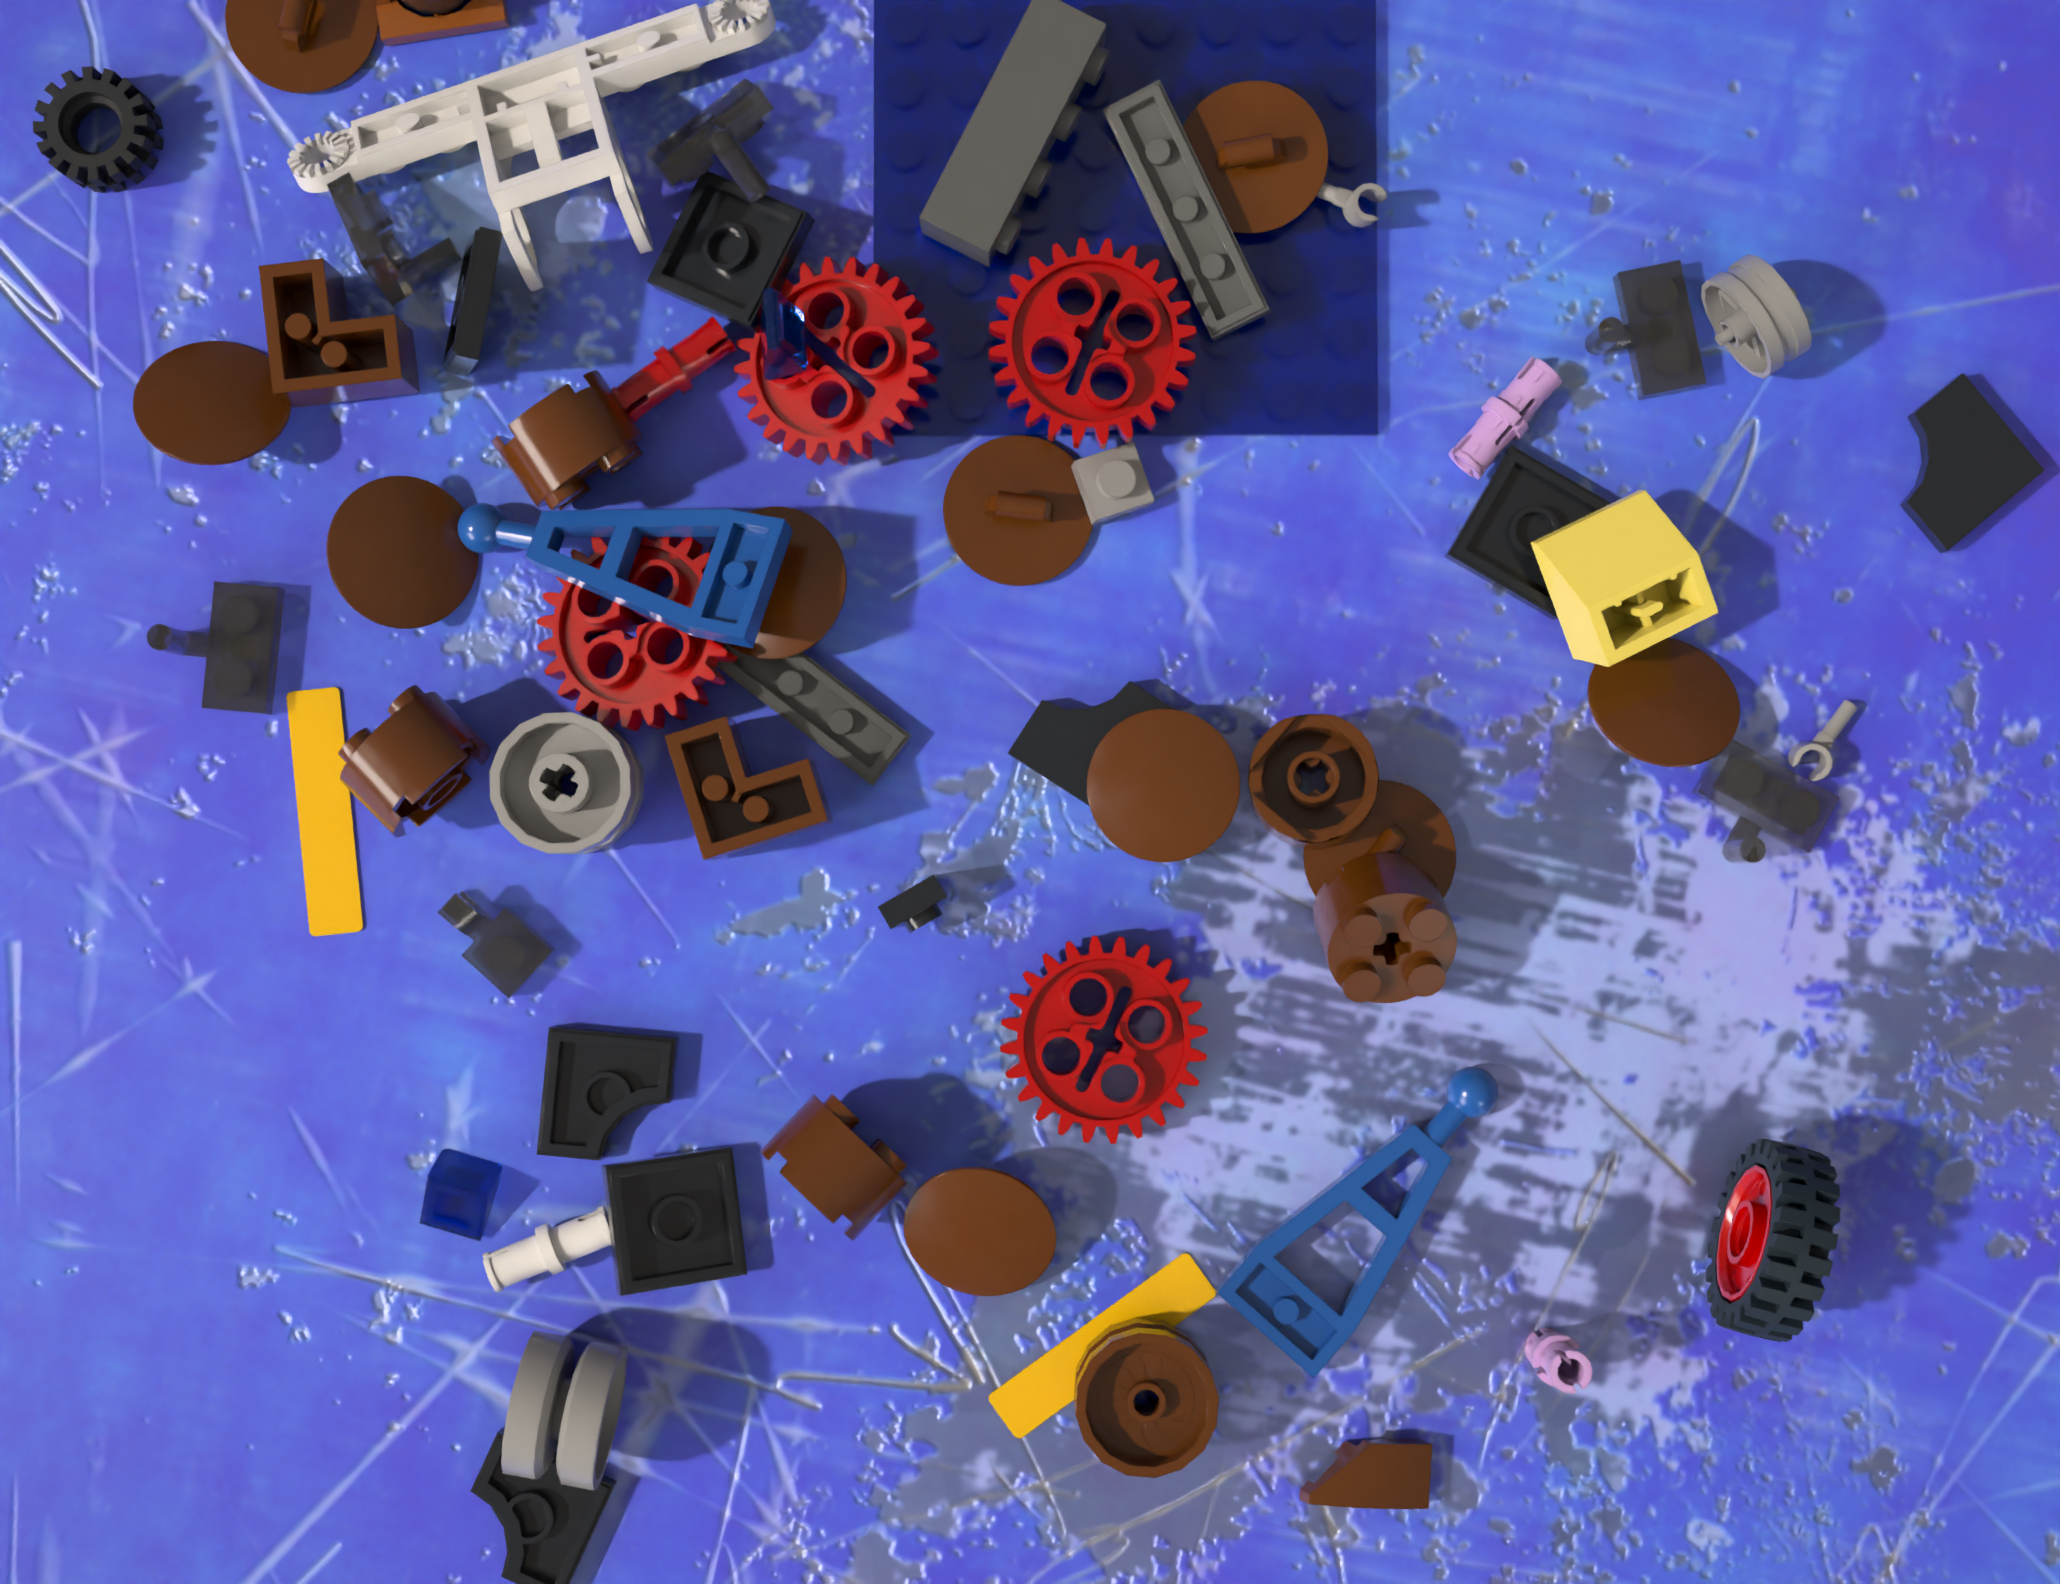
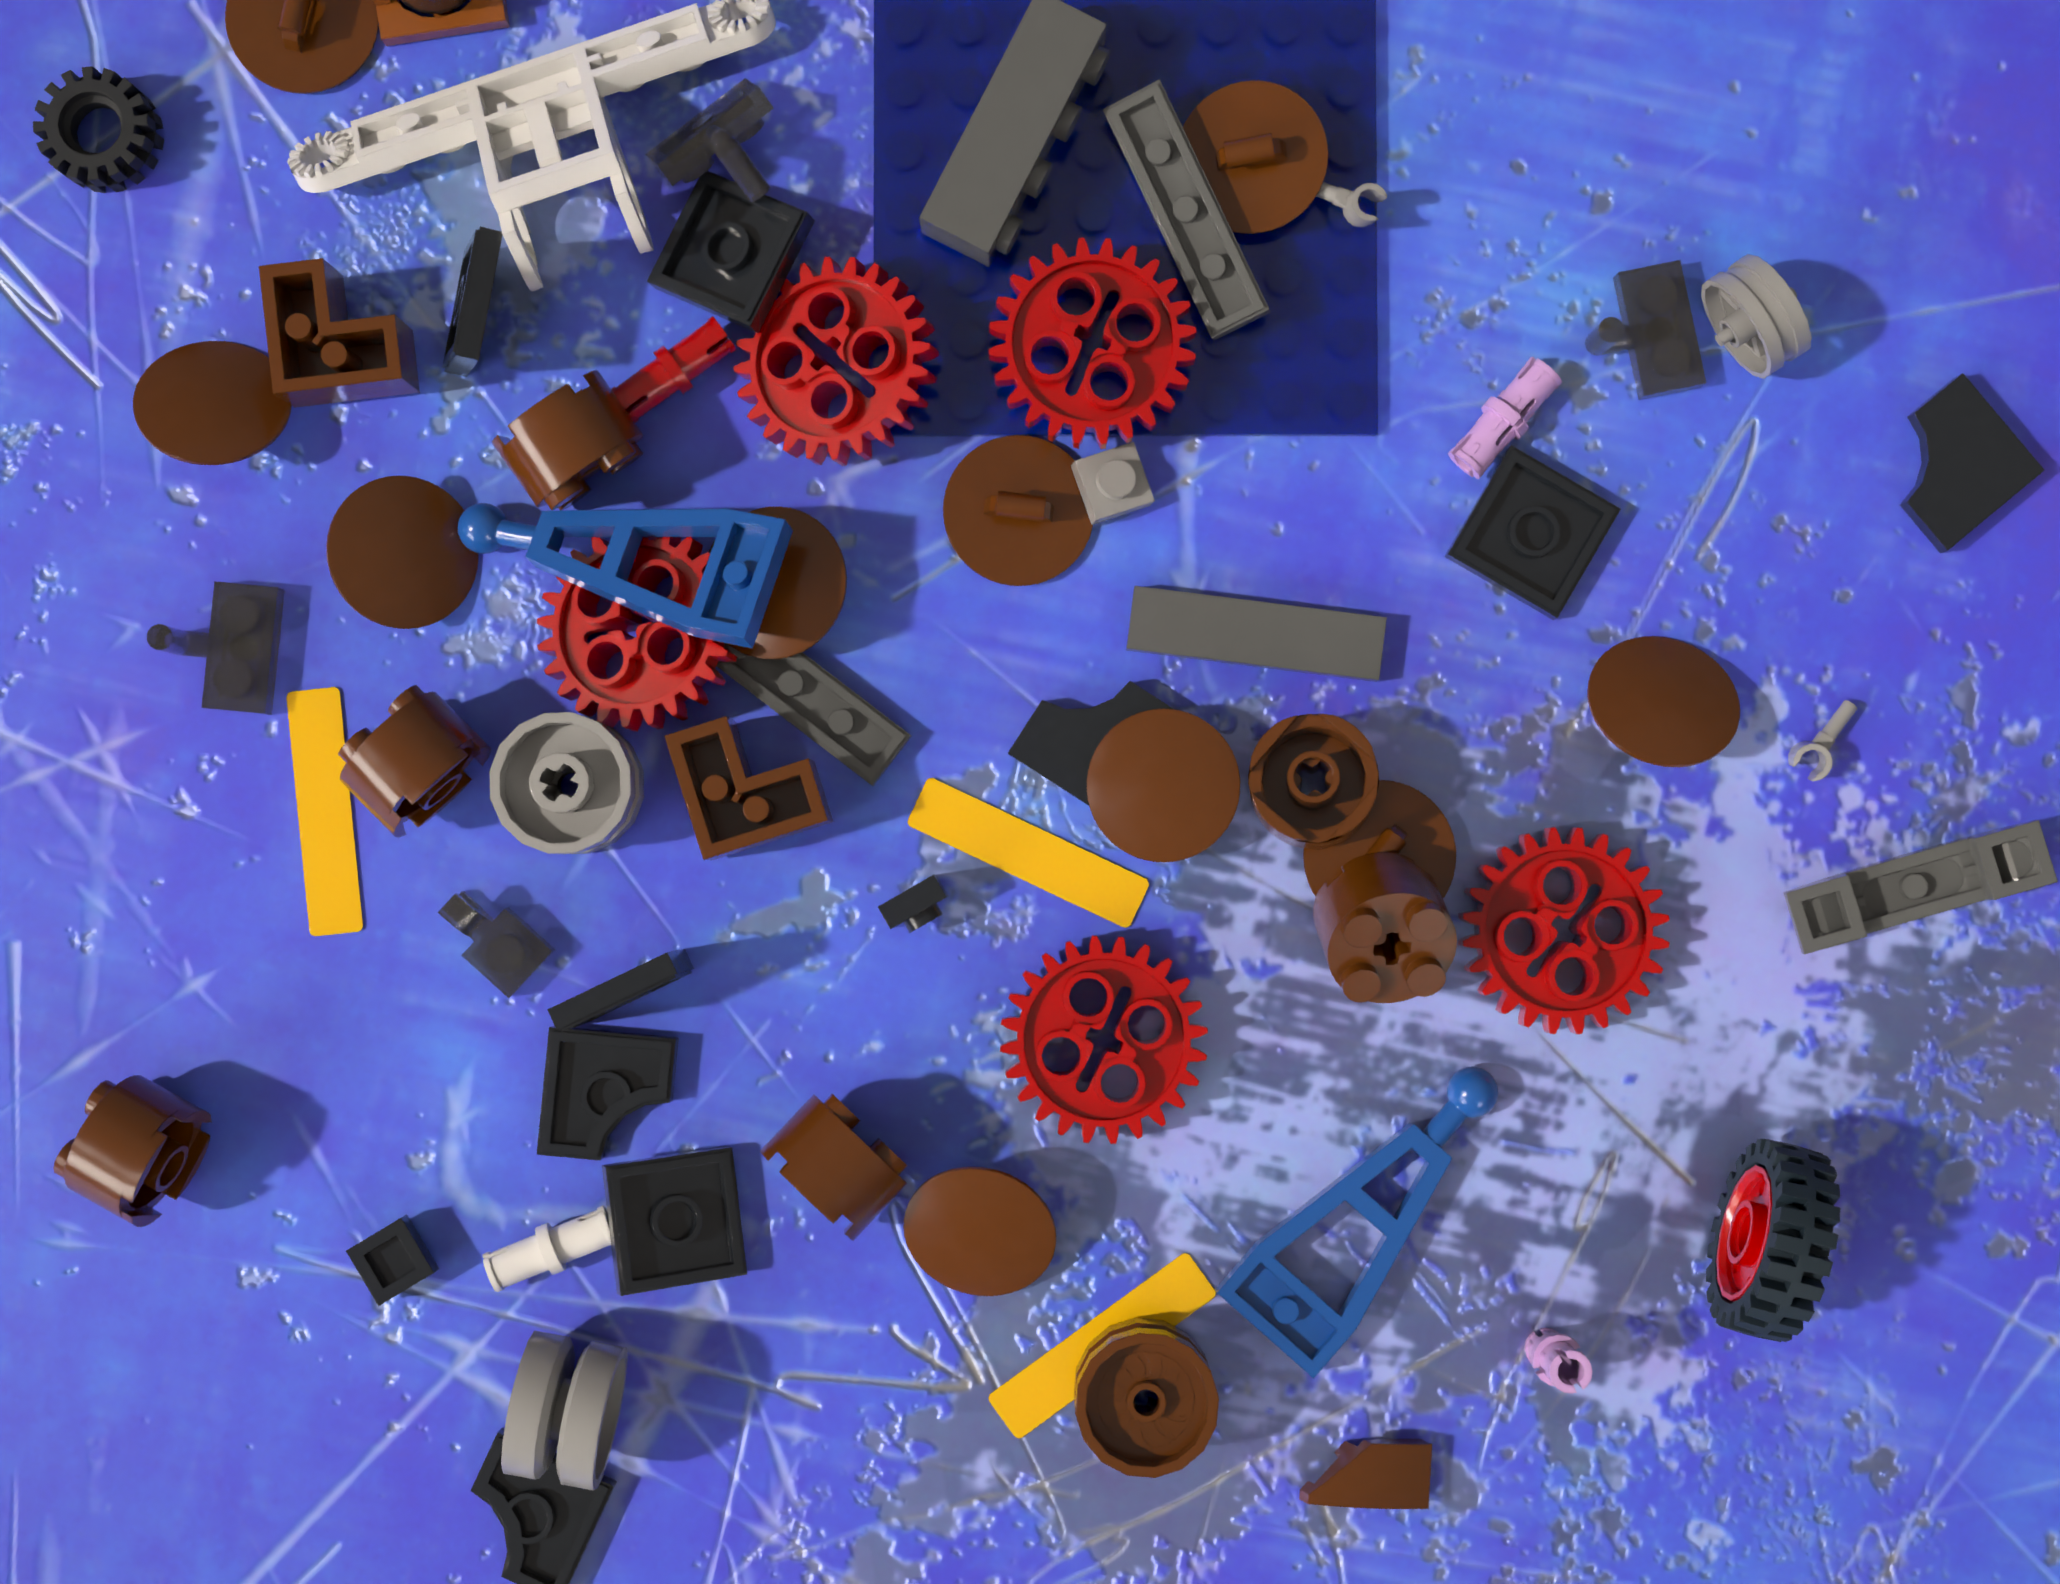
(134, 1148): none -> reddish brown brick
(382, 250): clear smoke plate -> none
(392, 1260): none -> black plate
(460, 1193): clear blue slope -> none
(621, 990): none -> black tile
(782, 336): clear blue slope -> none
(1028, 852): none -> yellow sticker
(1256, 633): none -> dark grey tile
(1607, 968): none -> red gear
(1623, 580): light yellow slope -> none
(1764, 800): clear smoke plate -> none
(1920, 885): none -> dark grey slope

